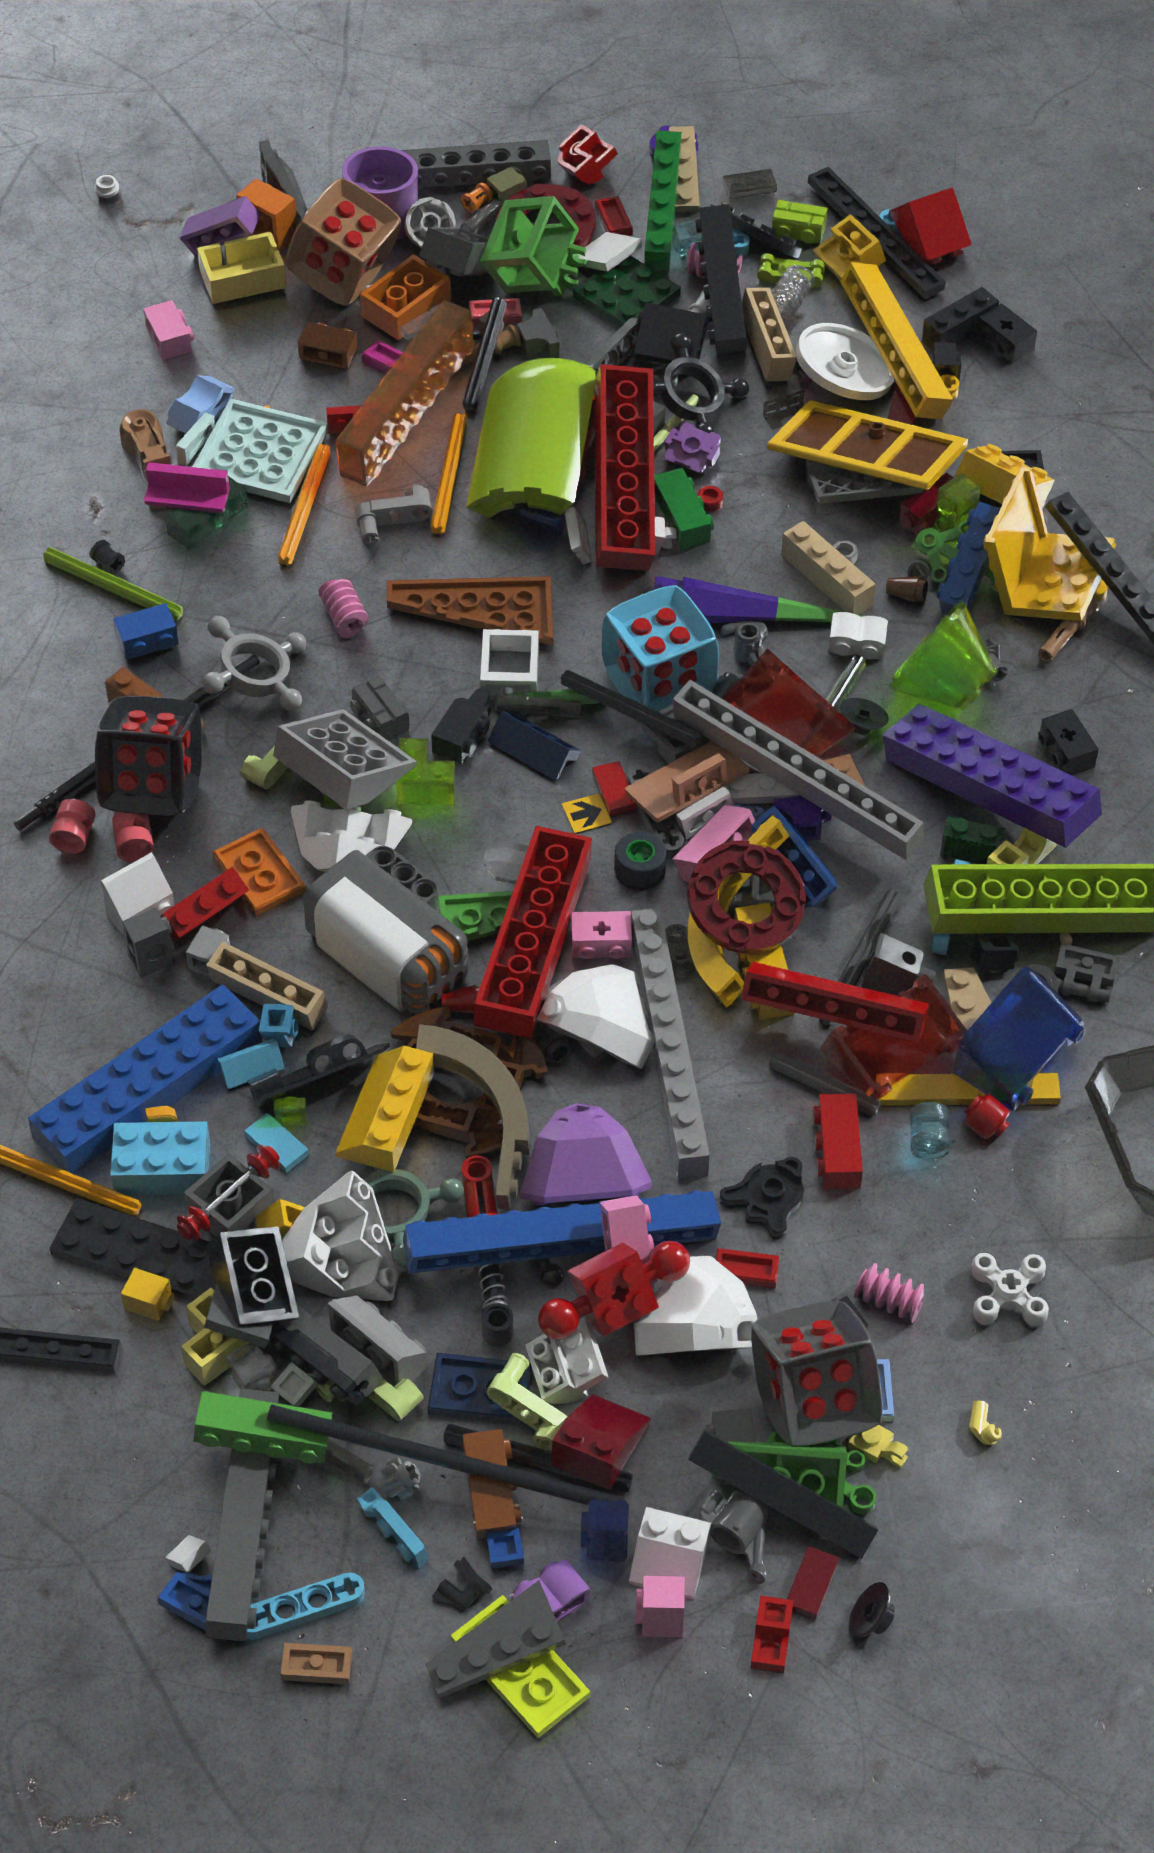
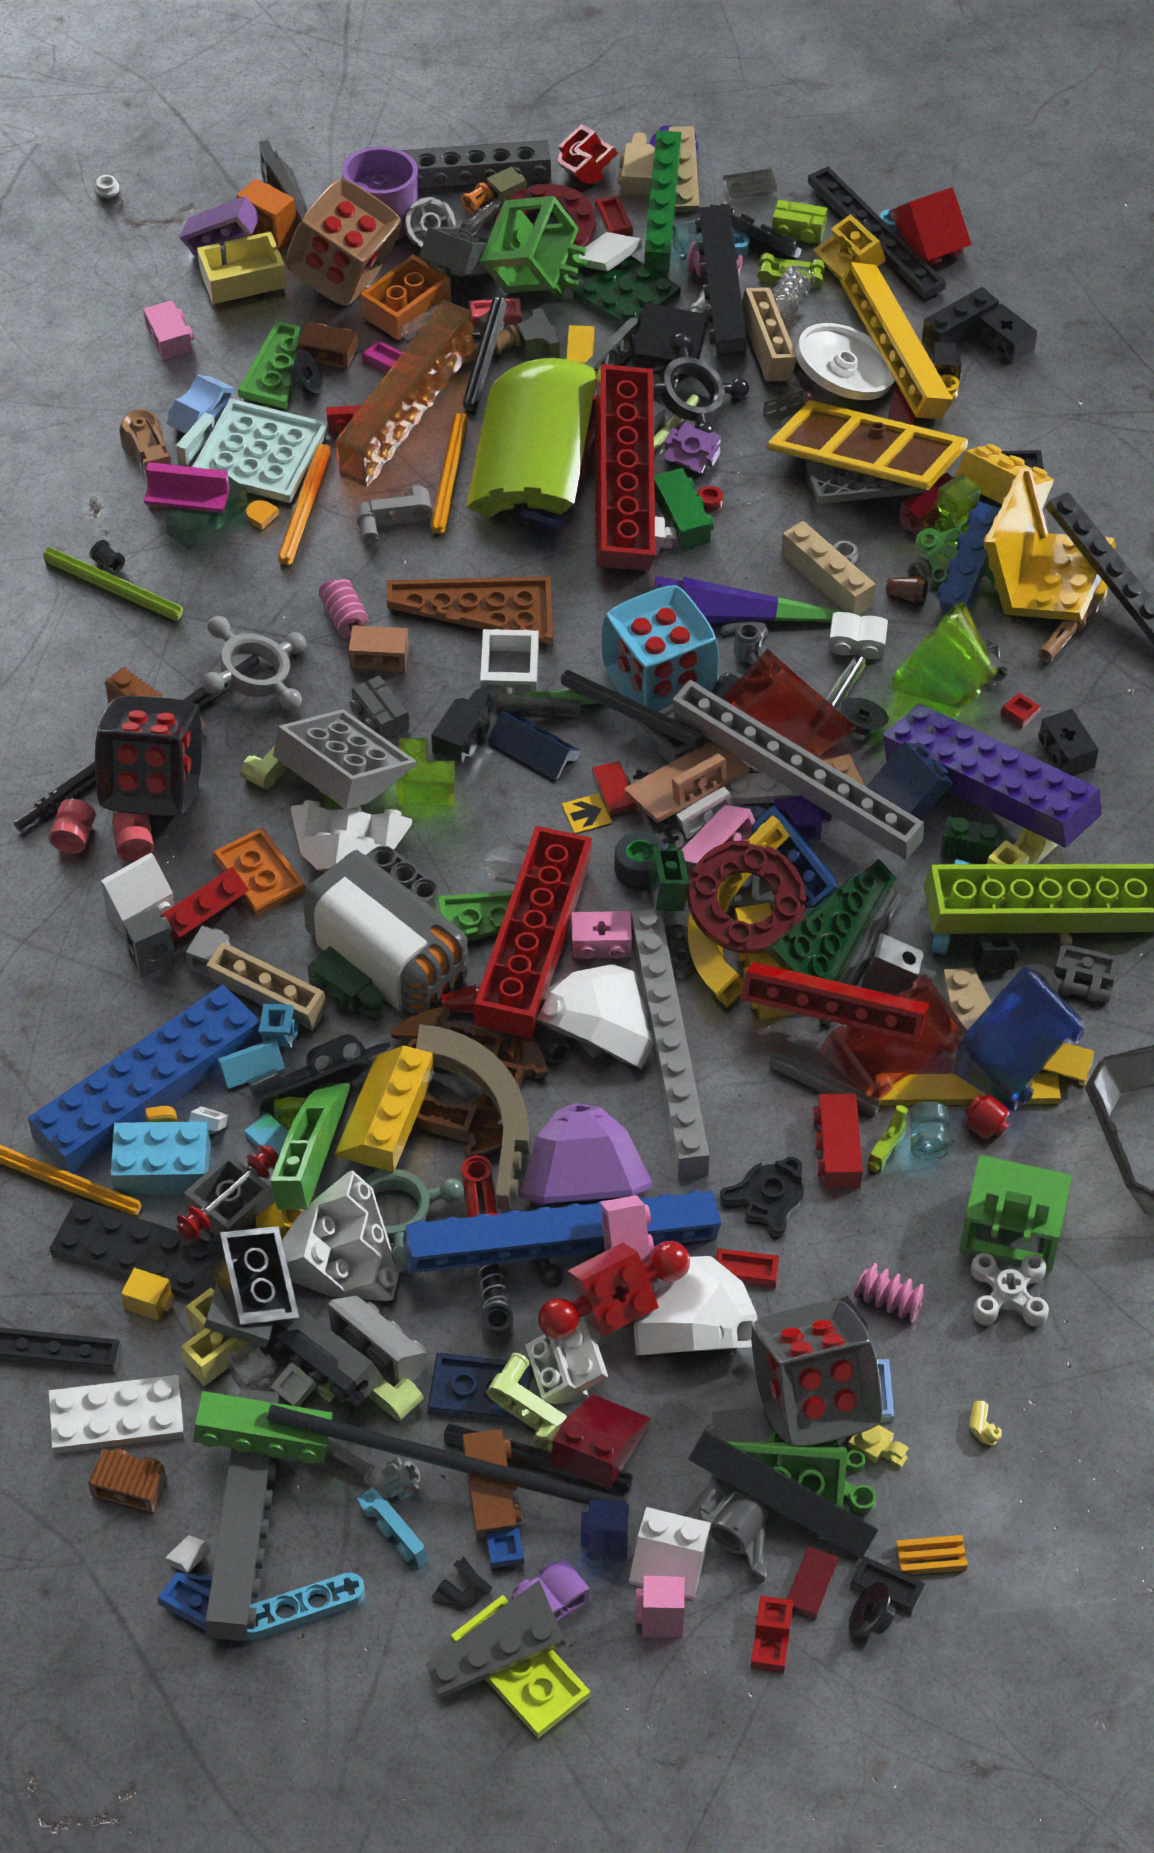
(116, 1414): none -> white plate
(128, 1479): none -> dark orange brick
(146, 631): blue brick -> none
(215, 1119): none -> white plate
(261, 513): none -> light orange tile
(269, 375): none -> bright green wing
(306, 372): none -> black piece
(307, 1146): none -> bright green slope
(316, 1663): medium nougat plate -> none
(345, 984): none -> dark green hinge
(378, 648): none -> nougat brick
(578, 535): white tile -> none
(580, 343): none -> yellow tile
(637, 167): none -> tan hinge
(668, 878): none -> dark green hinge
(831, 931): none -> dark green wing
(889, 1141): none -> lime piece
(903, 1589): none -> black tile
(912, 780): none -> dark blue brick
(925, 1545): none -> light orange tile
(1016, 1200): none -> bright green piece
(1020, 710): none -> red tile
(1071, 1062): none -> yellow hinge

